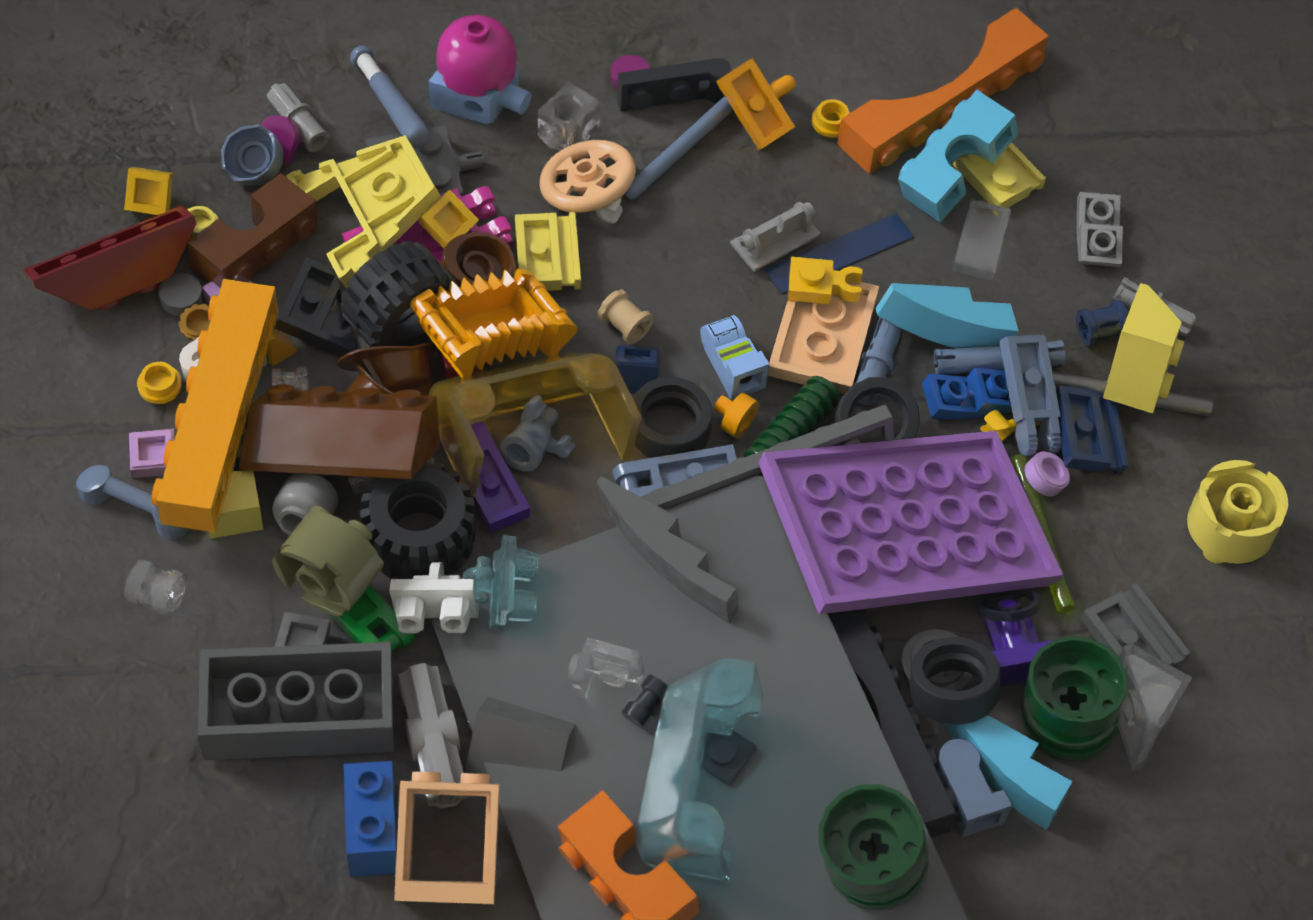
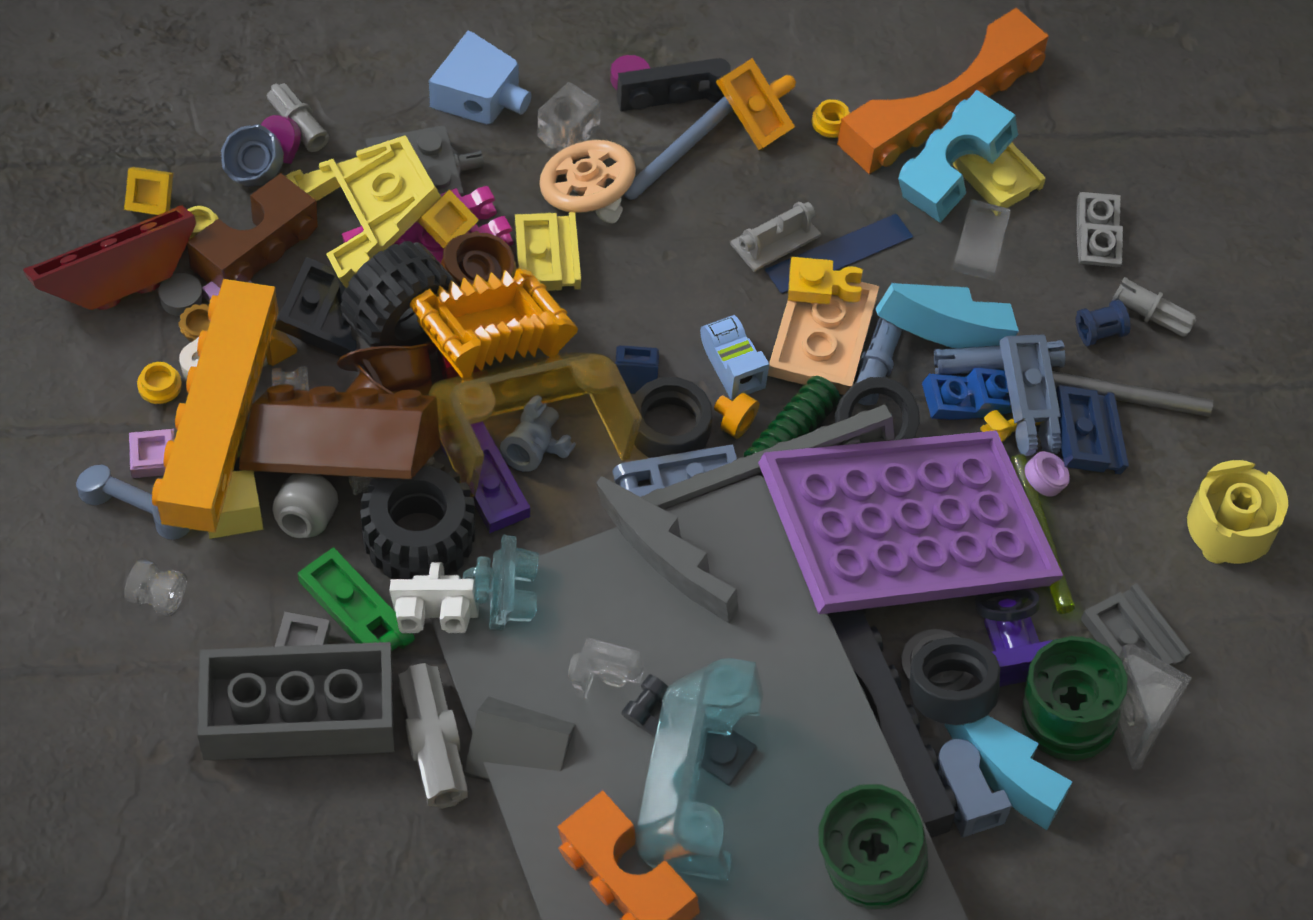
(328, 561): olive brick -> none
(370, 818): blue brick -> none
(393, 101): sand blue piece -> none
(438, 890): light nougat window -> none
(476, 55): dark pink cylinder -> none
(625, 316): tan bush -> none
(1144, 353): light yellow slope -> none

